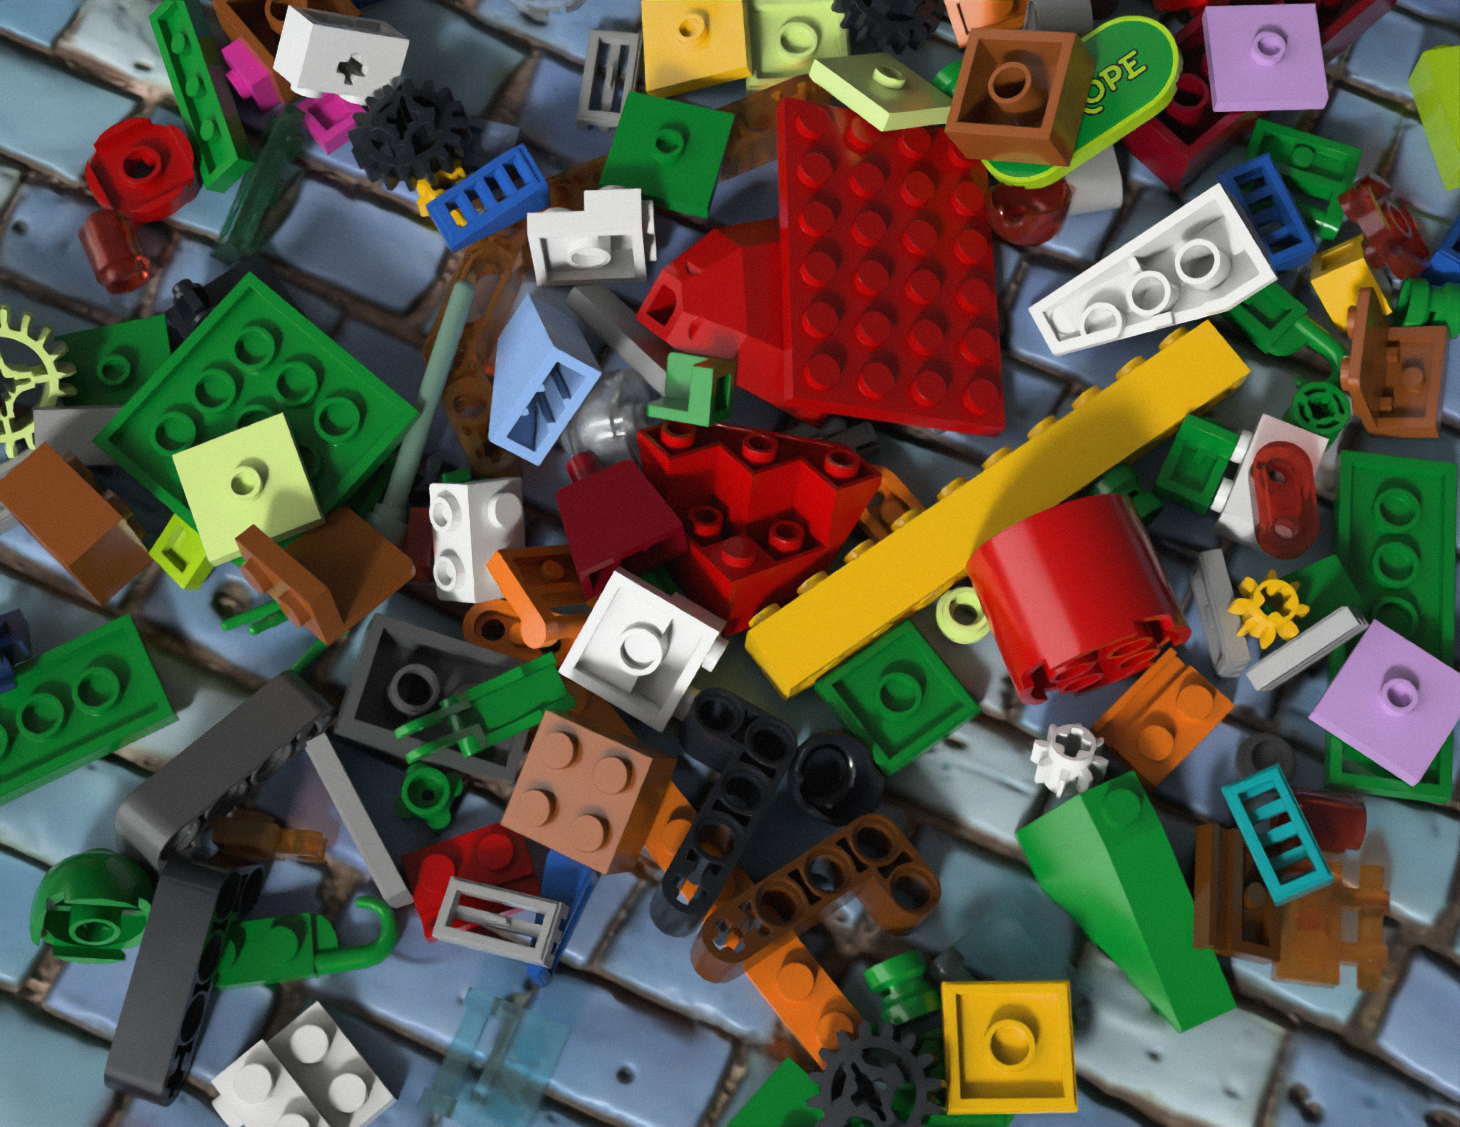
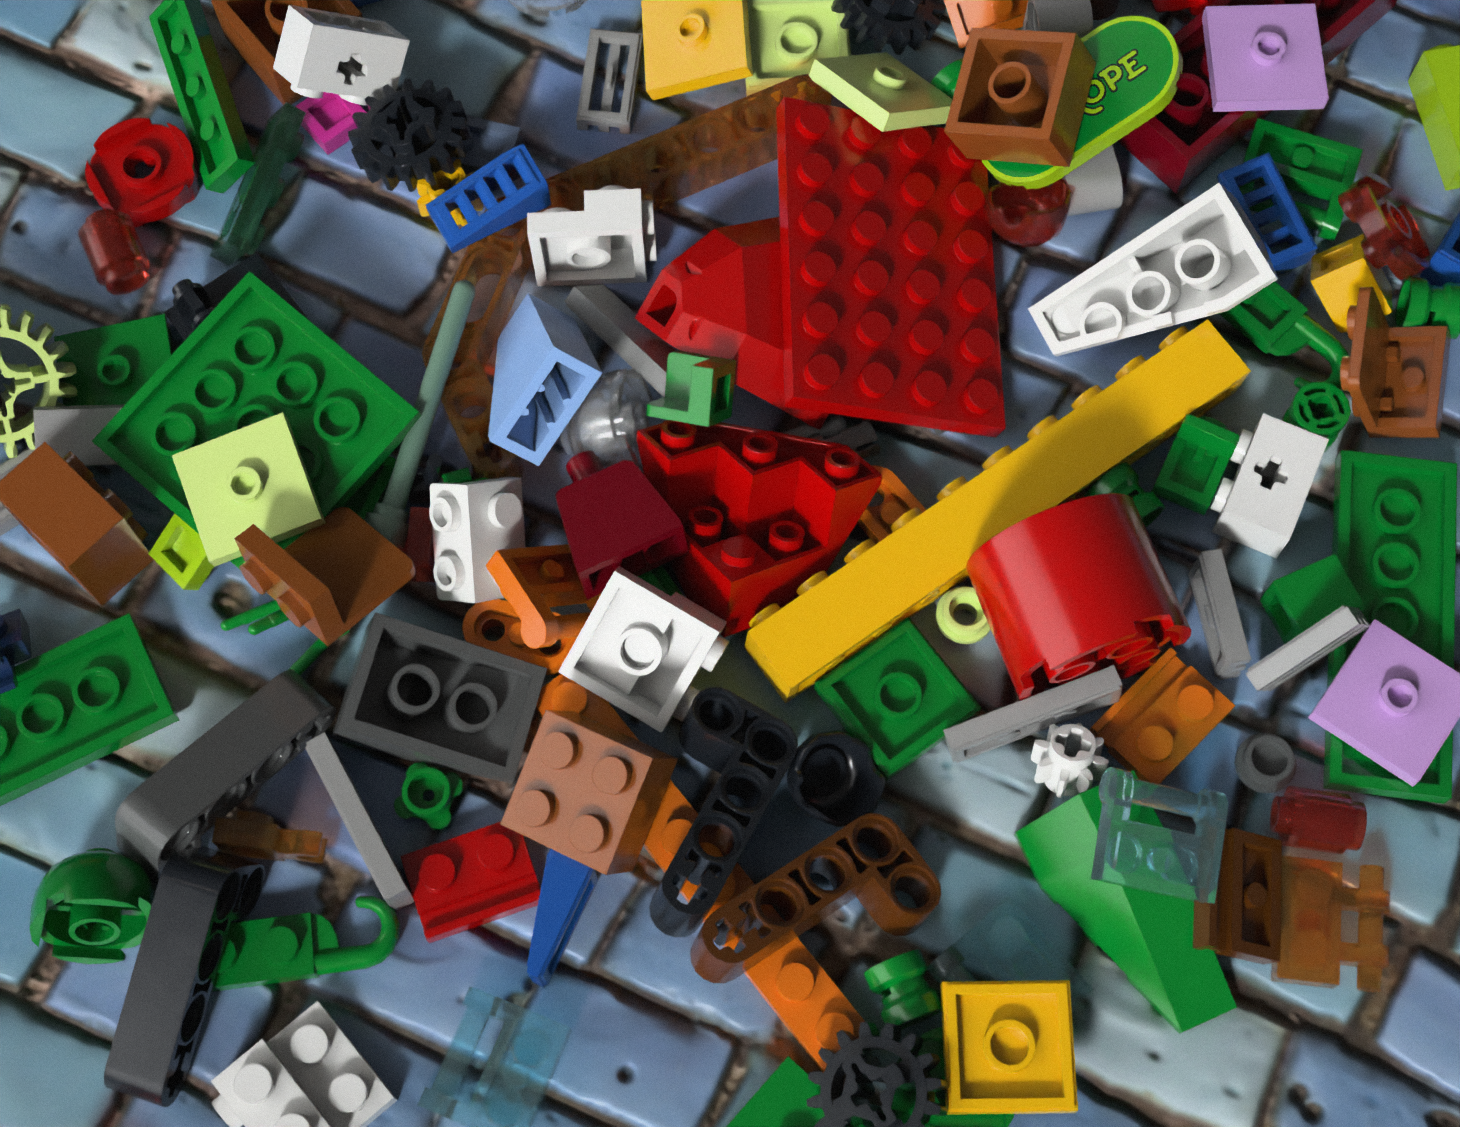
(248, 78): dark pink plate -> none
(494, 709): green arm -> none
(546, 934): light grey tile -> none
(669, 152): green plate -> none
(1033, 714): none -> light grey tile
(1155, 856): none -> clear light blue plate
(1280, 596): yellow gear -> none
(1283, 504): clear red plate -> none
(1301, 884): teal slope -> none

